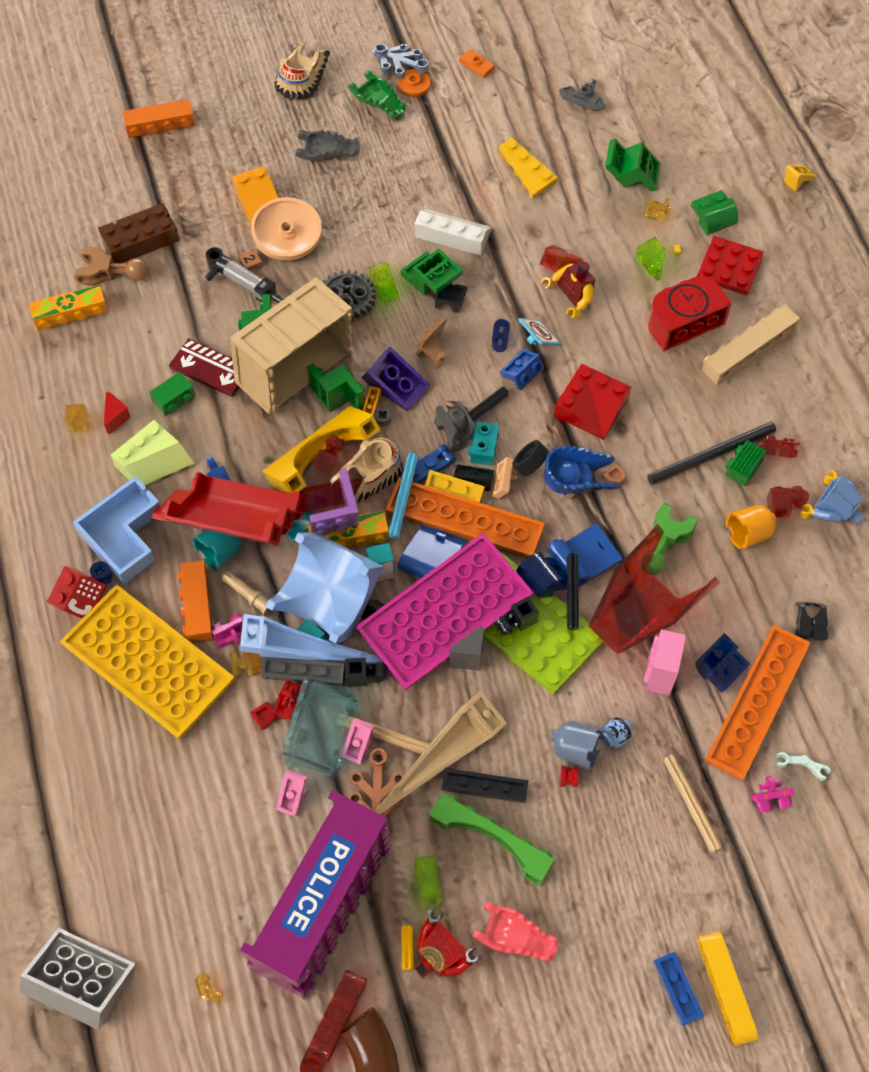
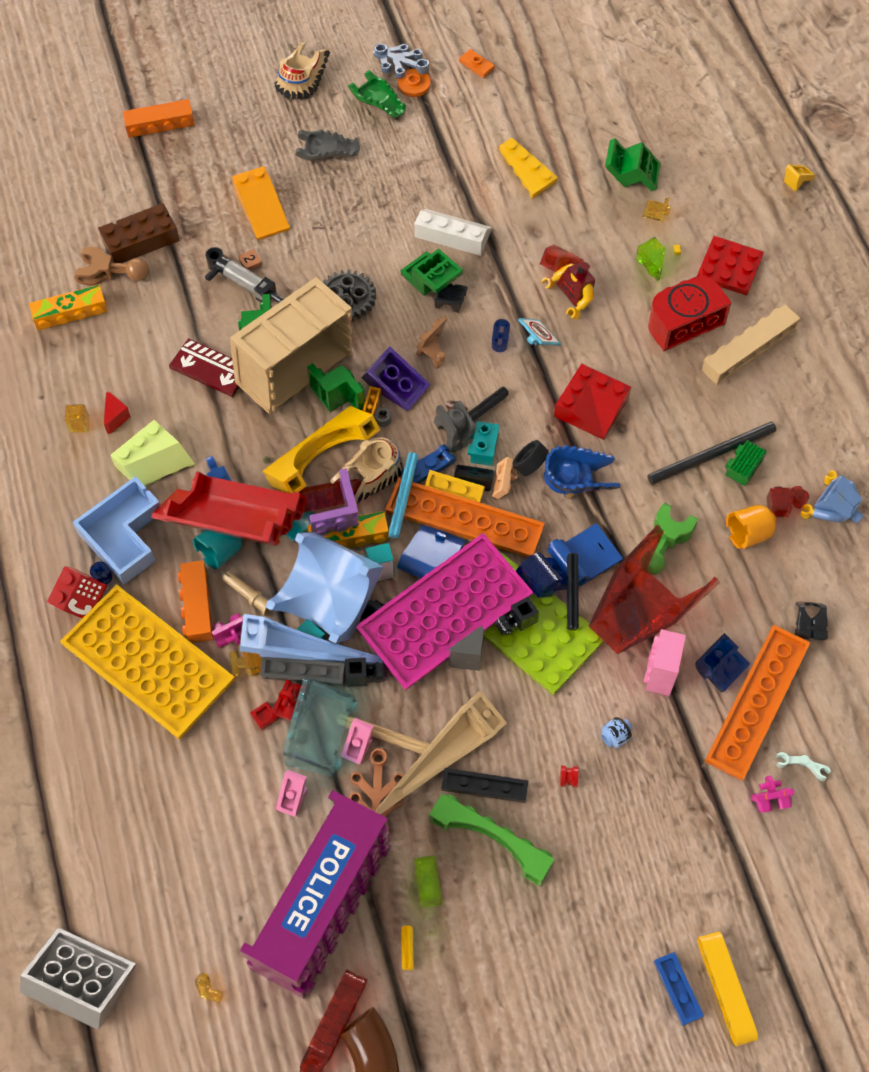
(172, 394): green brick -> none
(286, 228): light nougat dish -> none
(326, 459): clear red brick -> none
(383, 282): clear neon green slope -> none
(441, 950): red torso -> none
(513, 933): coral animal -> none
(523, 368): blue bracket -> none
(577, 743): sand blue cylinder -> none
(583, 96): dark grey piece -> none
(614, 475): nougat tile -> none
(692, 803): tan axle -> none
(715, 212): green brick -> none
(786, 446): clear red hinge -> none

